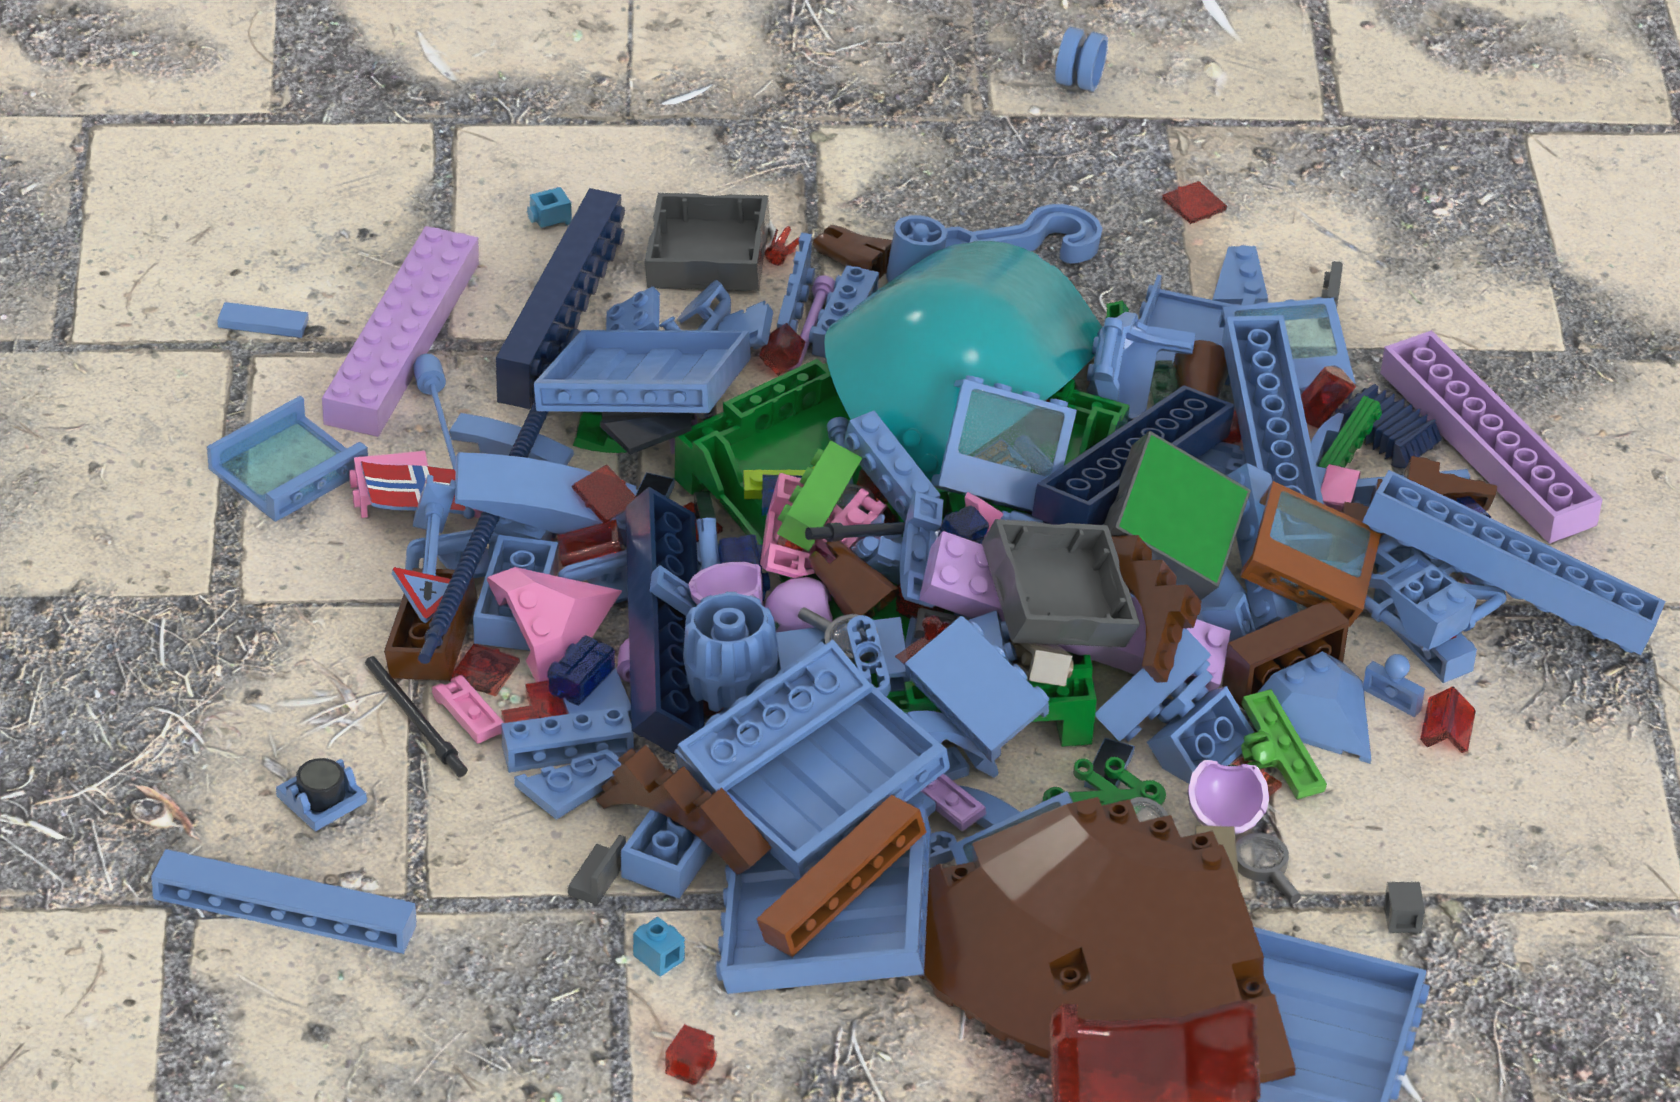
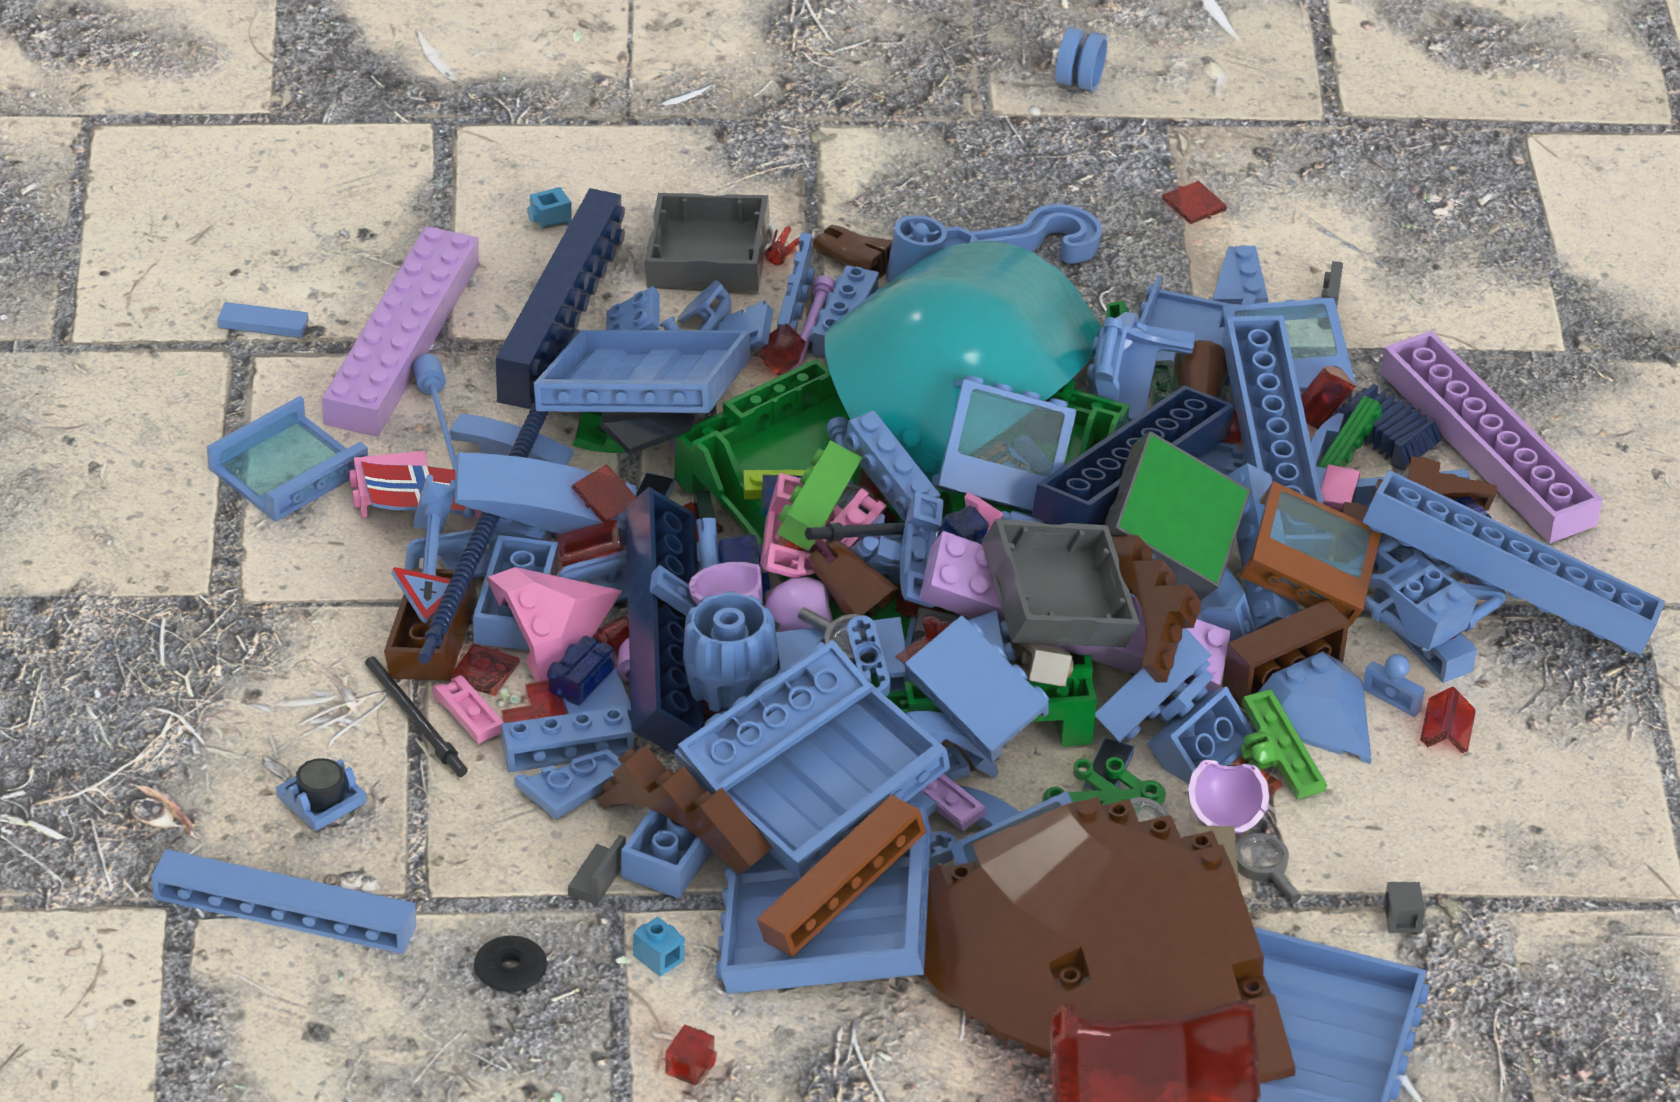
(510, 979): none -> black wheel
(614, 633): none -> clear red brick

